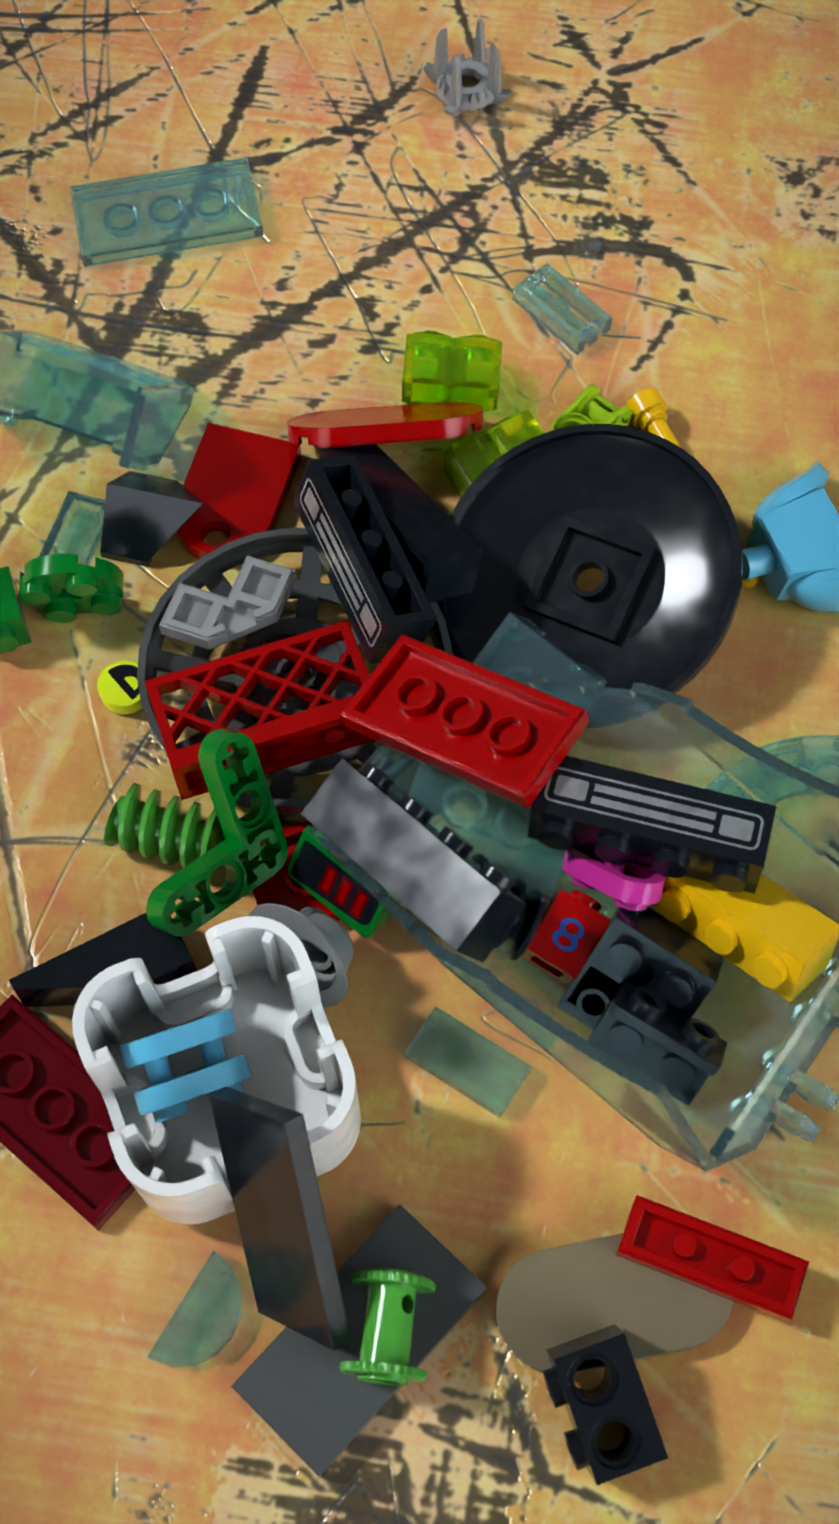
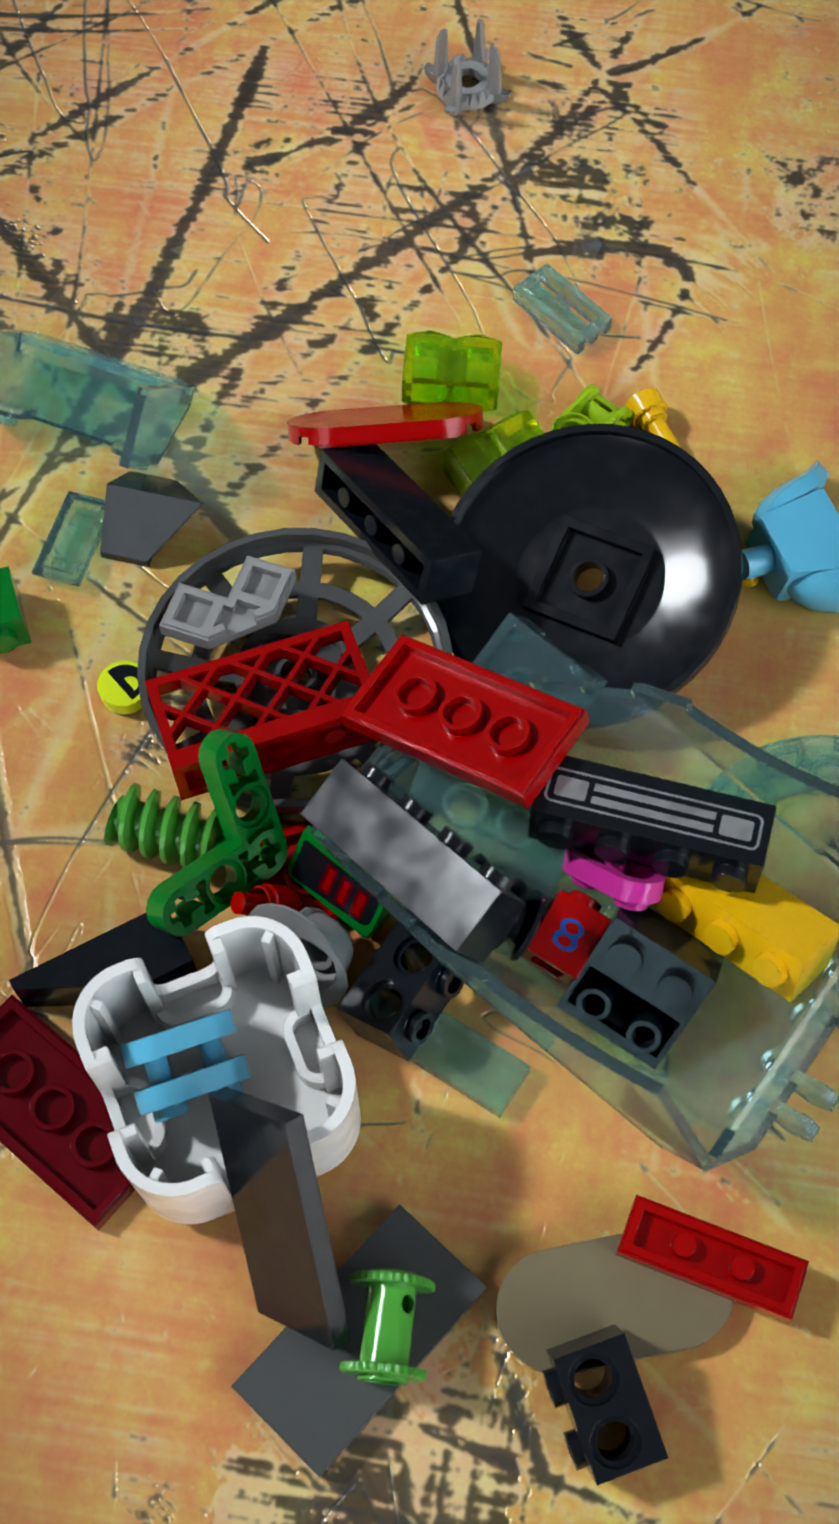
(71, 588): green plate -> none
(166, 211): clear light blue tile -> none
(203, 1318): clear light blue tile -> none
(241, 485): red tile -> none
(245, 902): none -> red cylinder
(362, 556): black brick -> none
(397, 984): none -> black brick
(659, 1041): black bracket -> none

